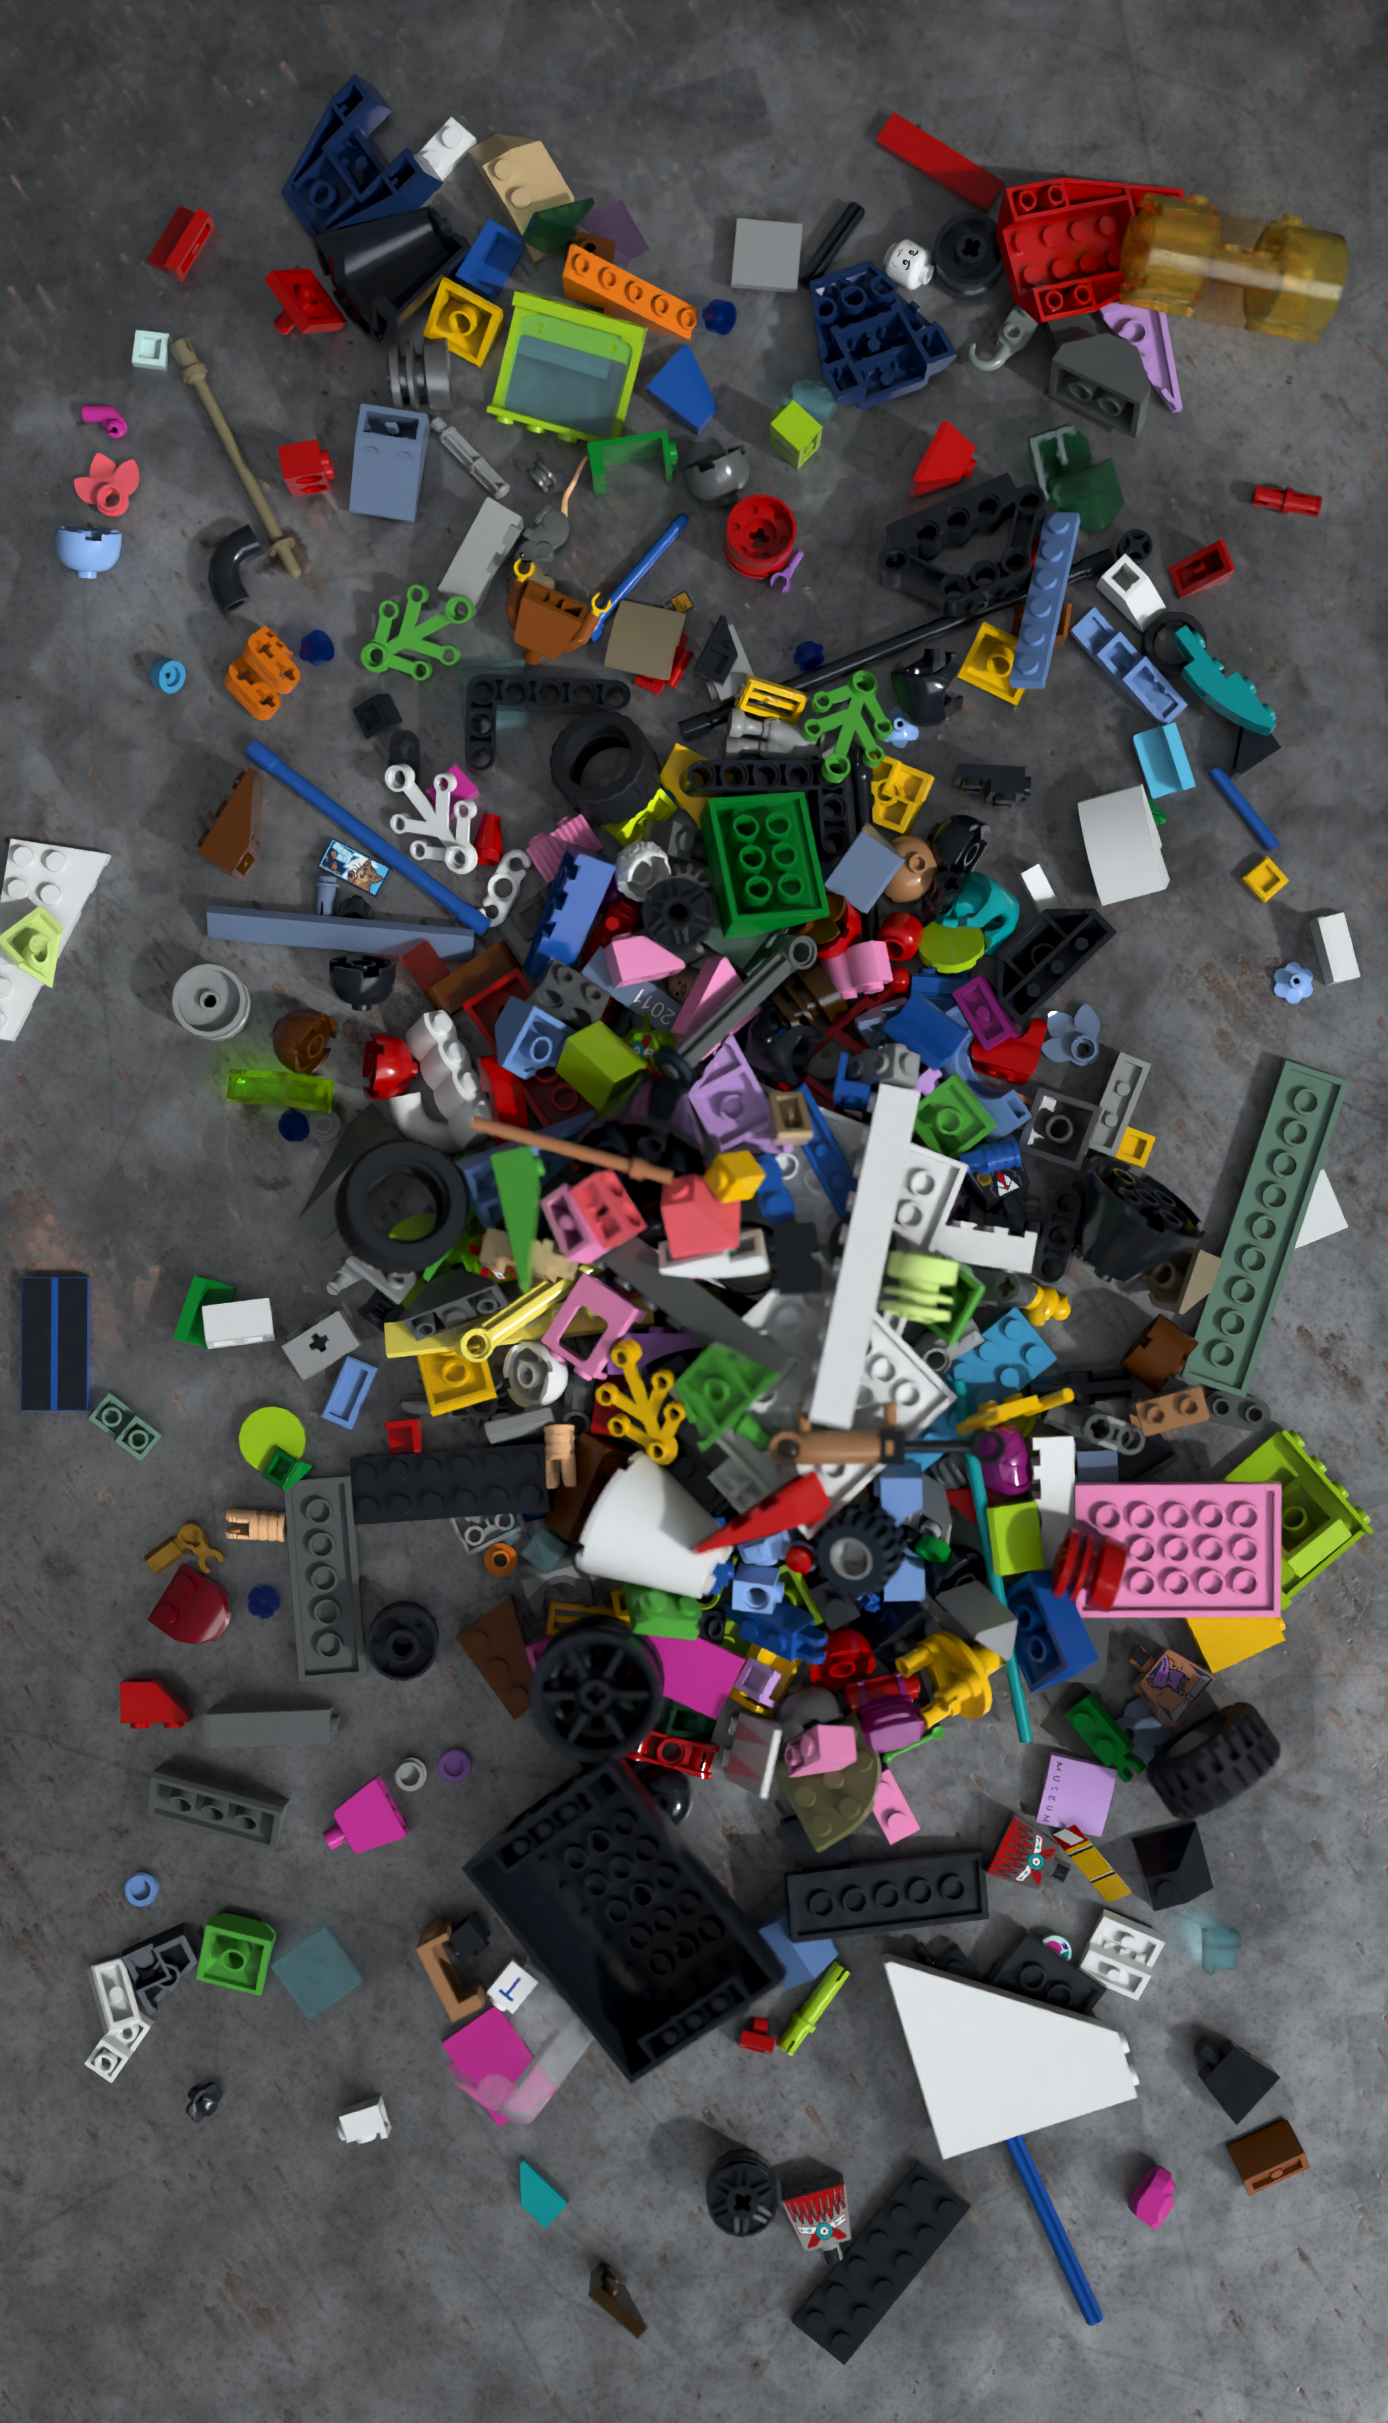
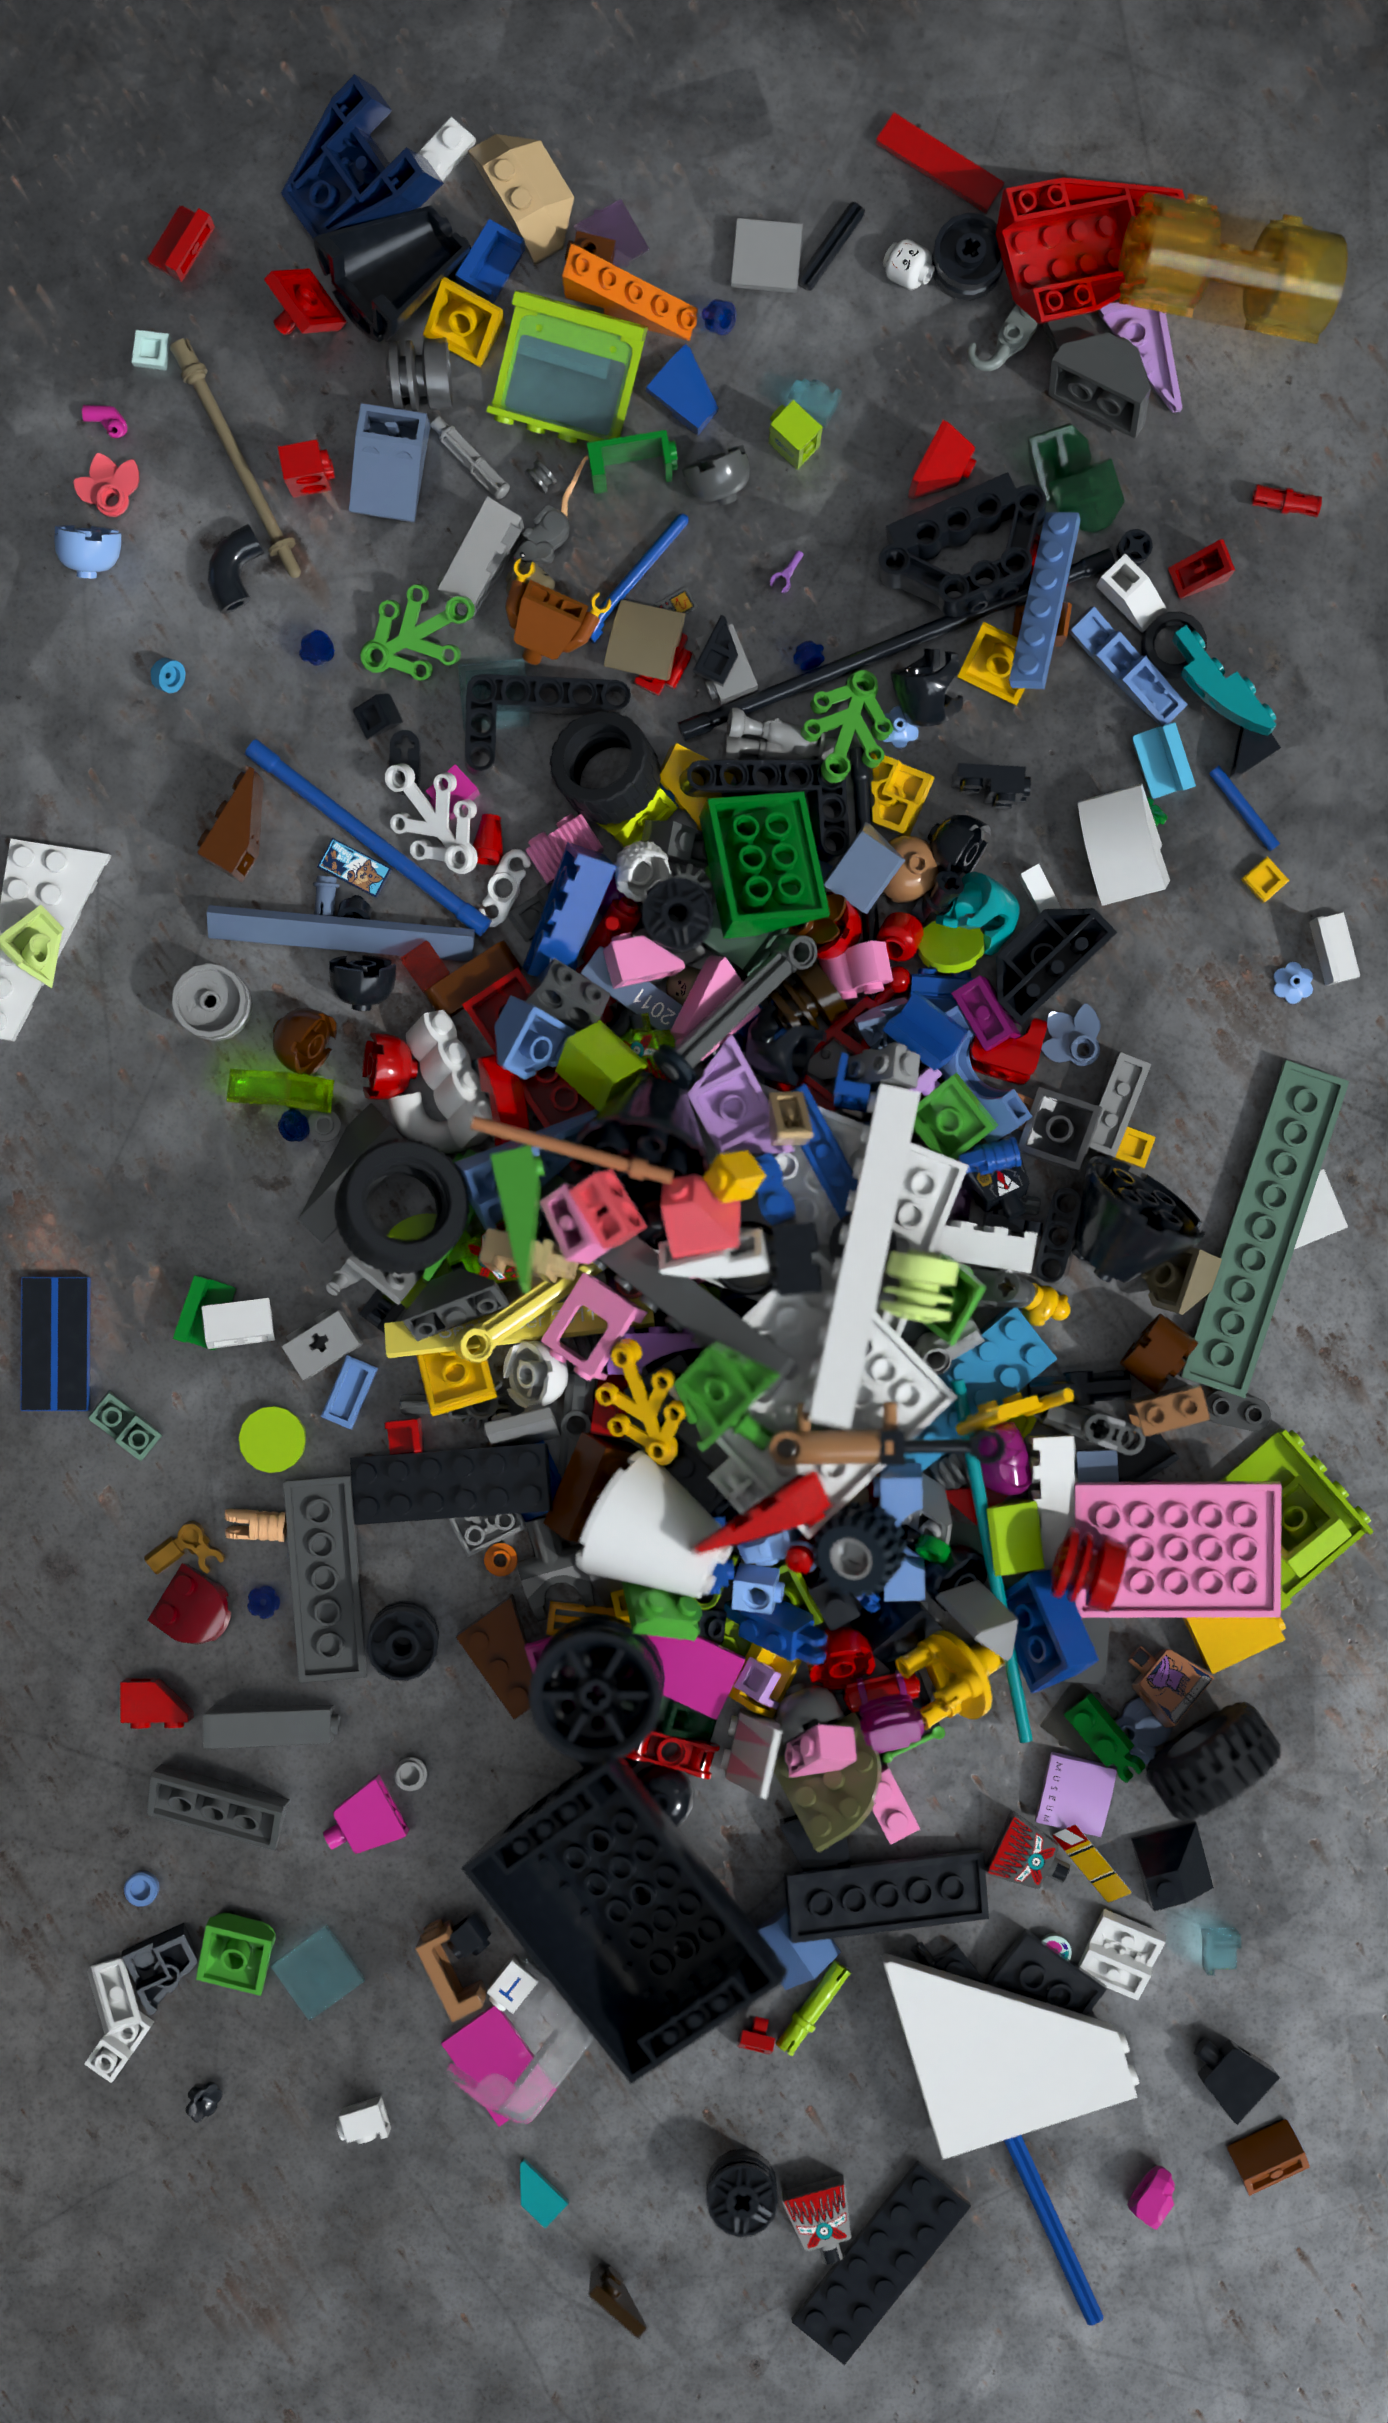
(261, 665): orange piece -> none
(285, 1469): green slope -> none
(454, 1765): medium lavender tile -> none
(544, 1550): clear light blue tile -> none
(554, 227): clear green slope -> none
(560, 1448): light nougat hinge -> none
(748, 692): yellow tile -> none
(759, 518): red wheel -> none
(872, 338): dark blue wedge -> none

